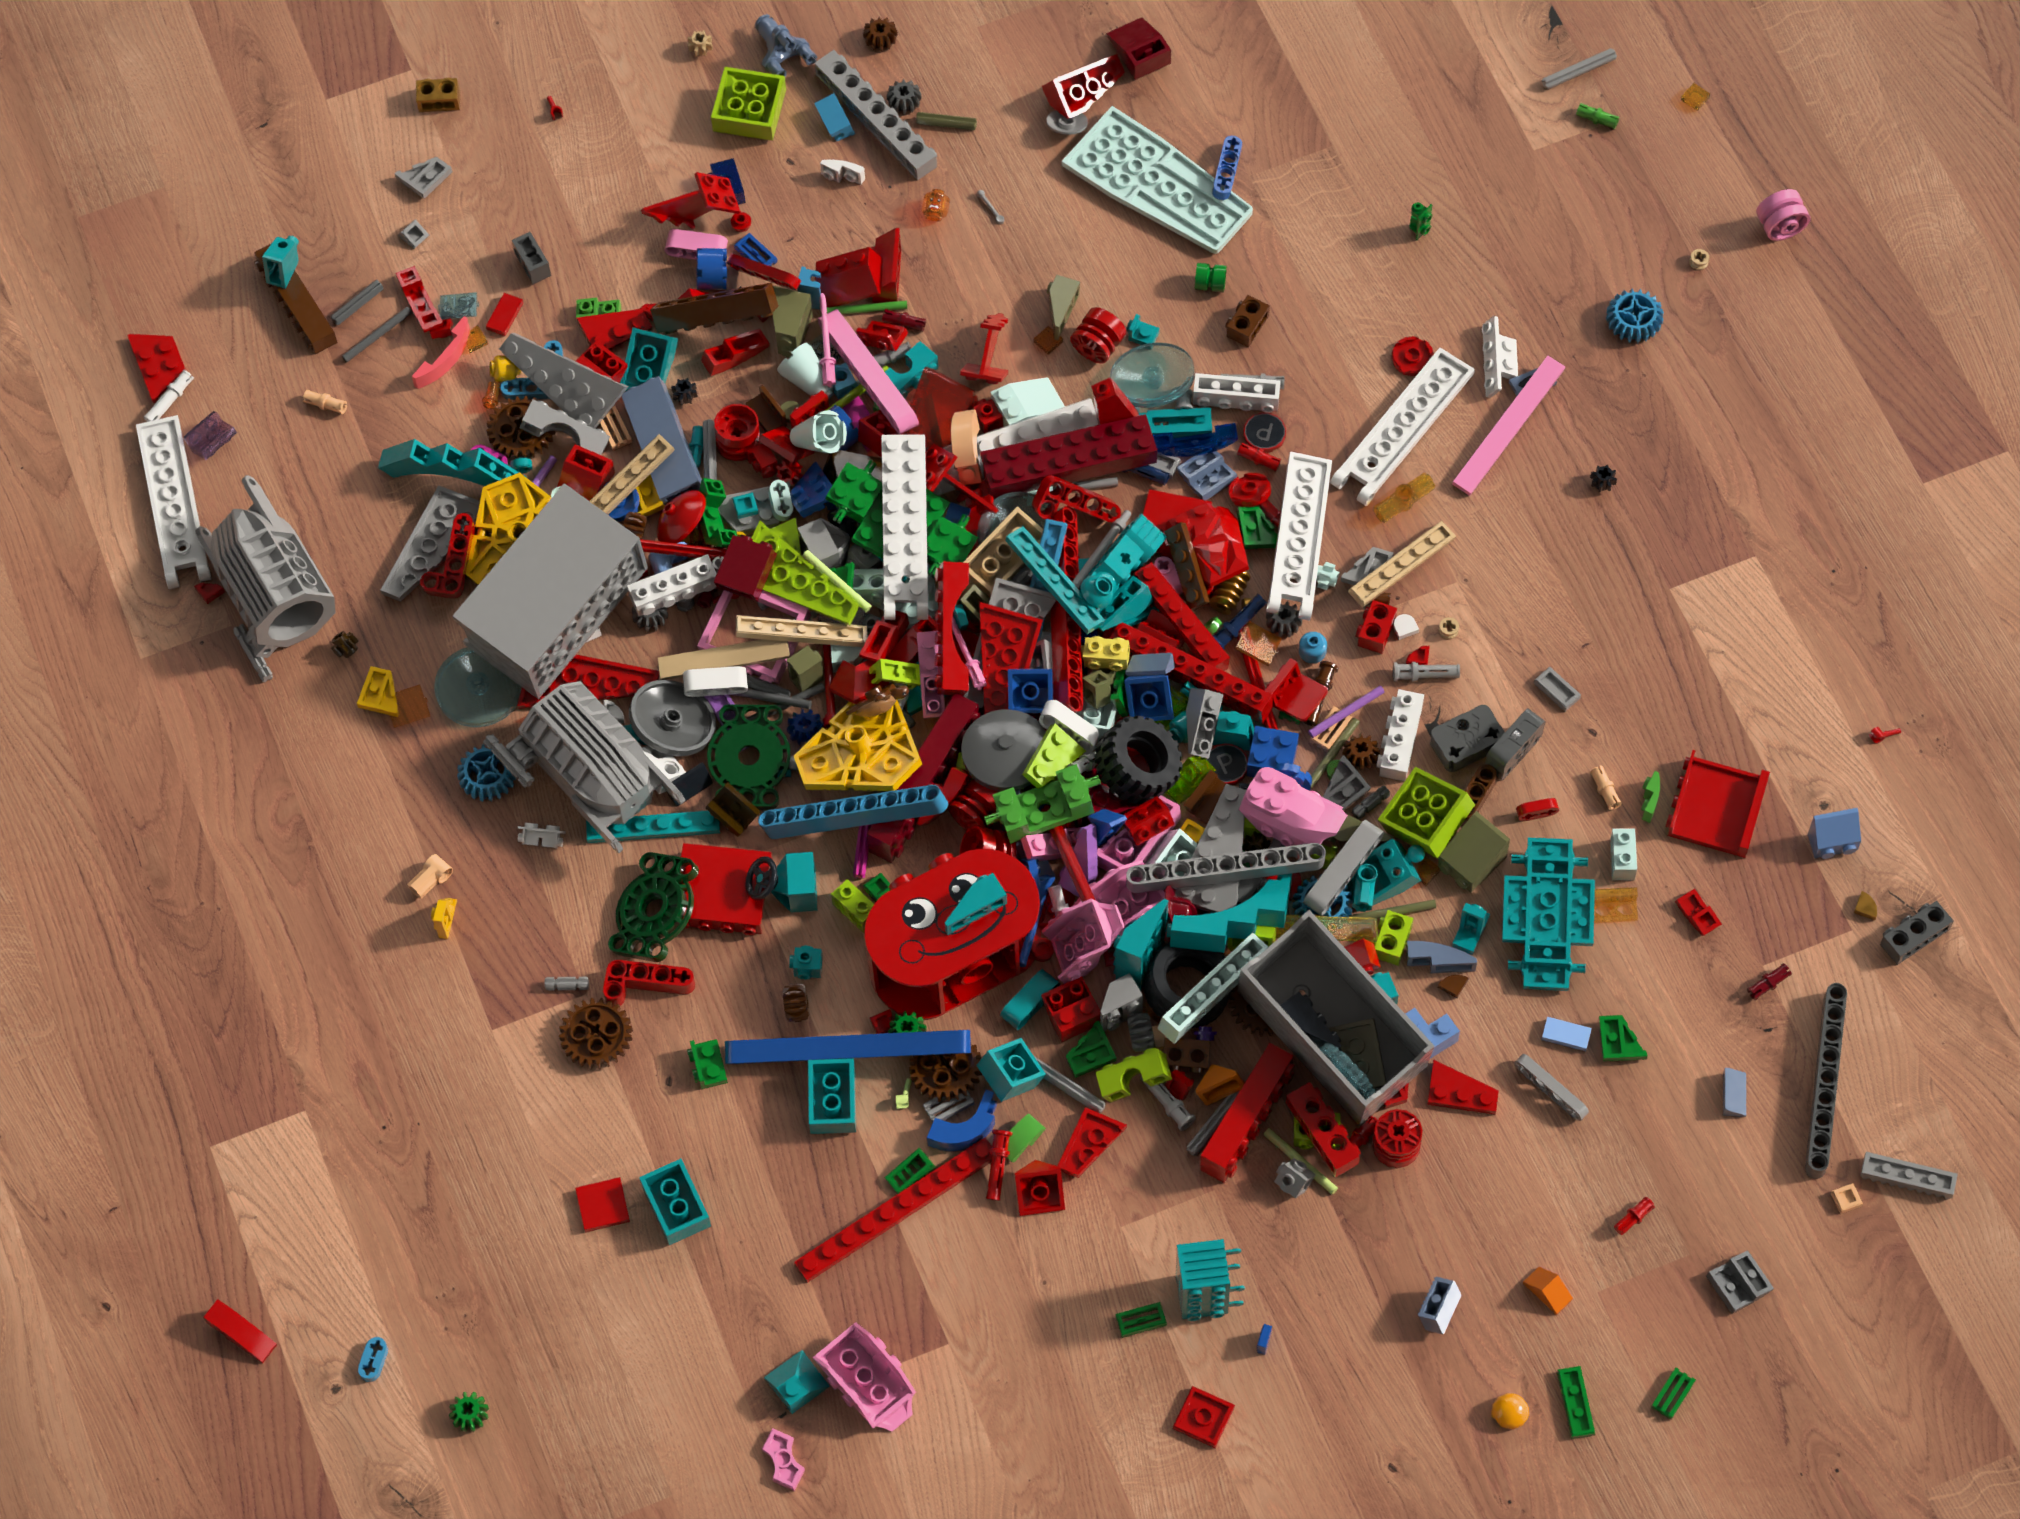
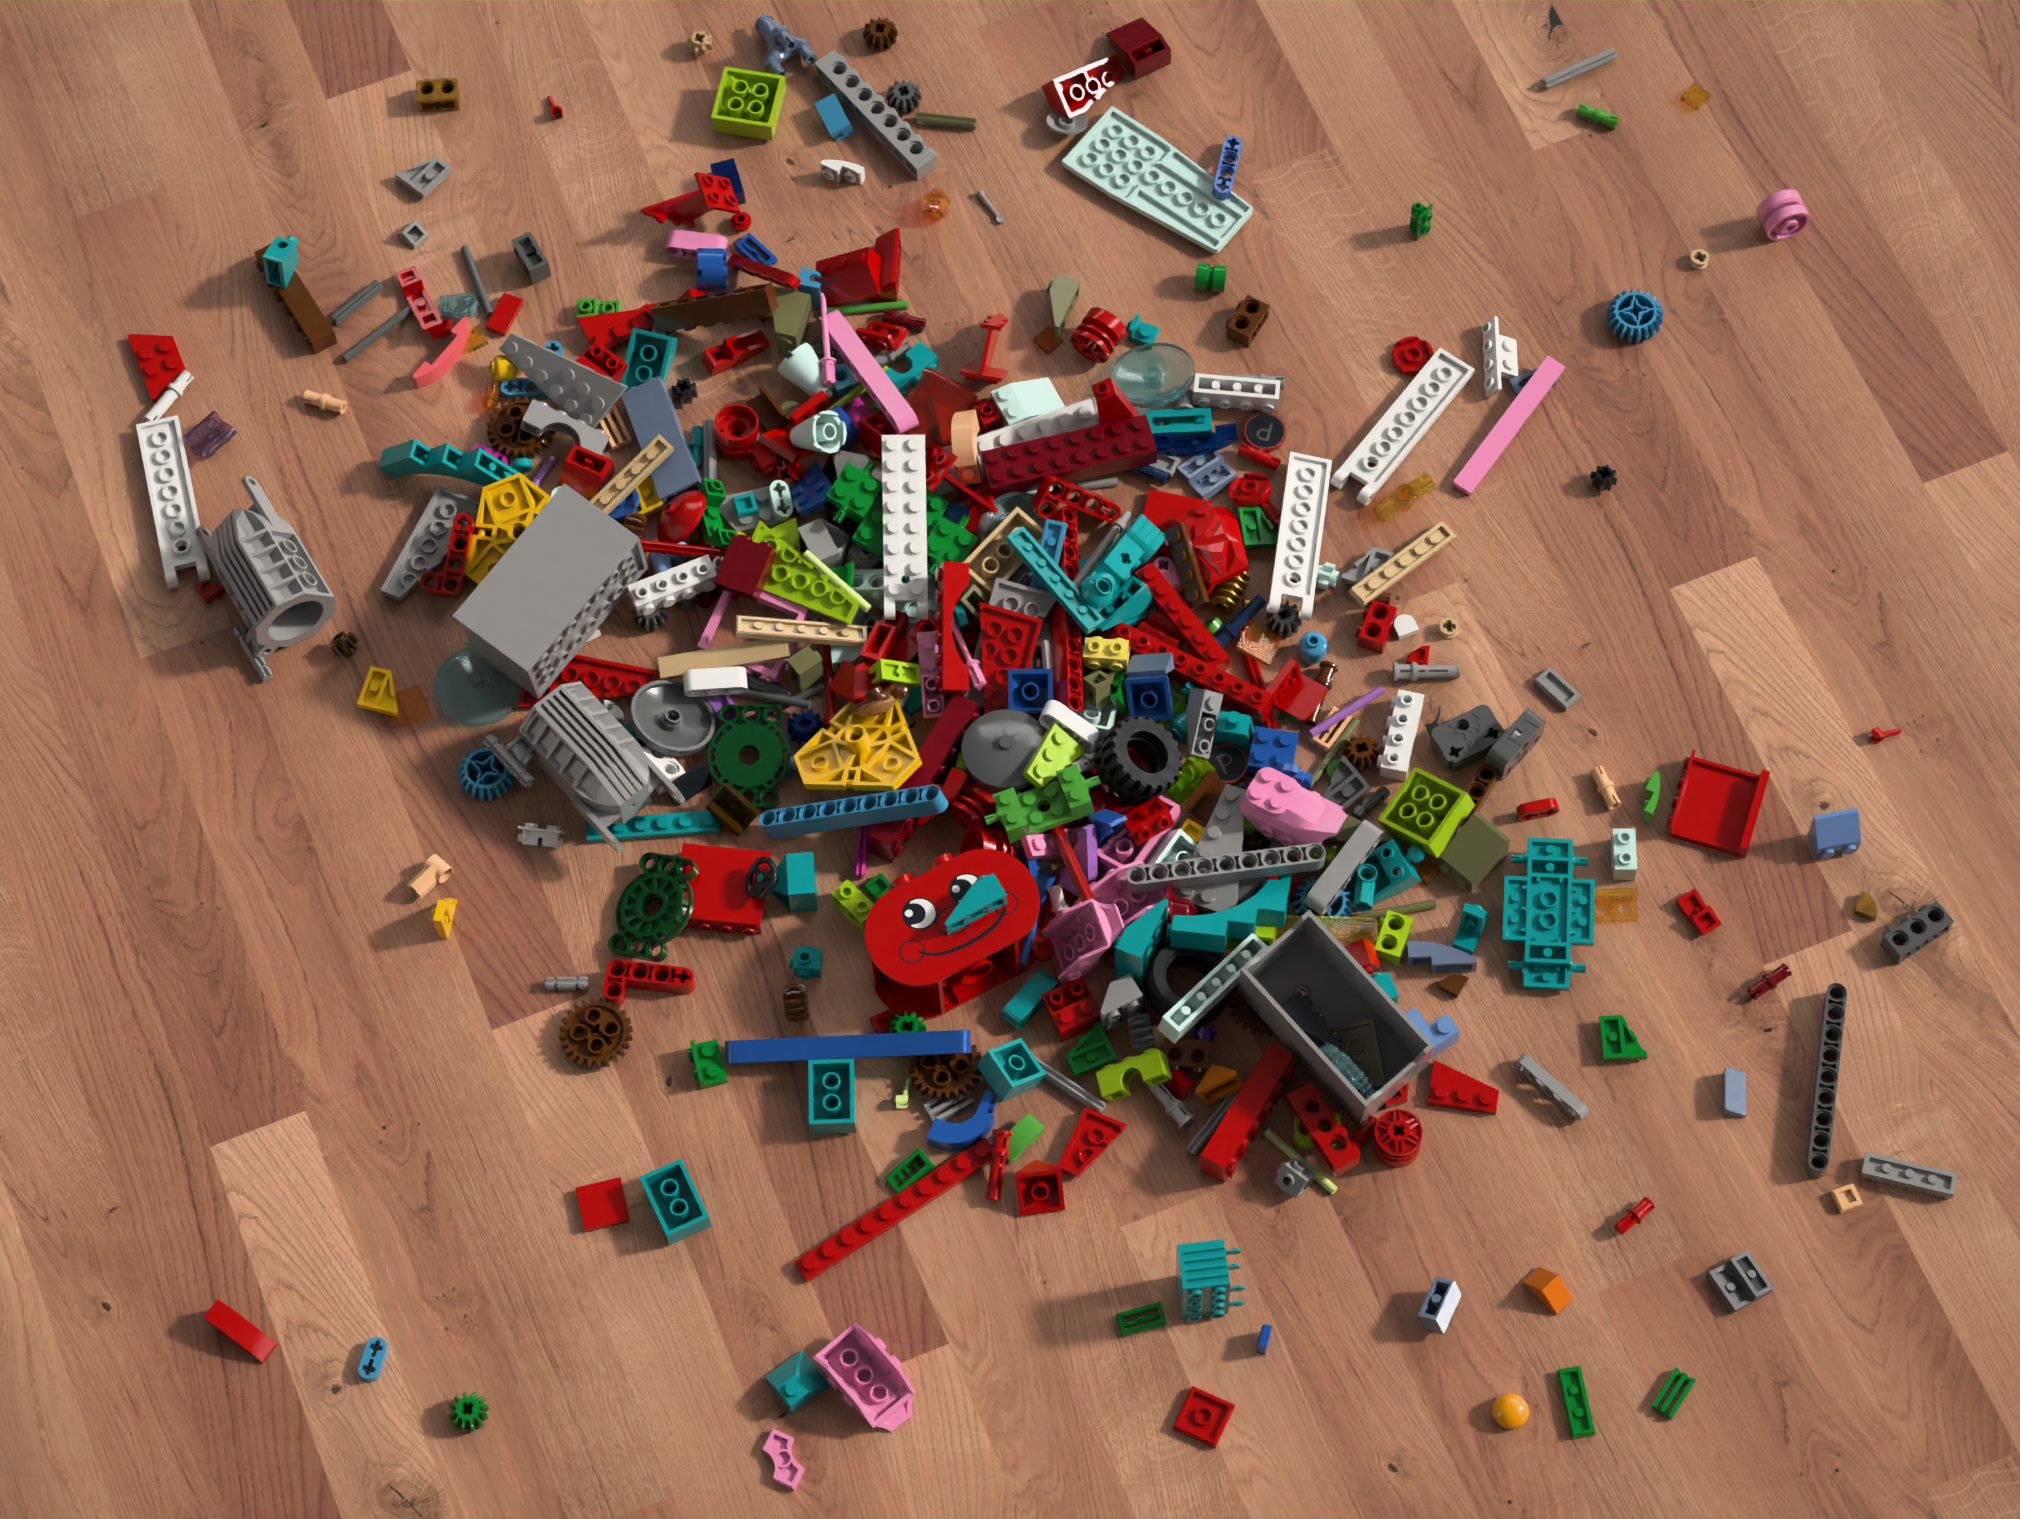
(476, 280): none -> dark grey bar
(1566, 1034): light blue tile -> none

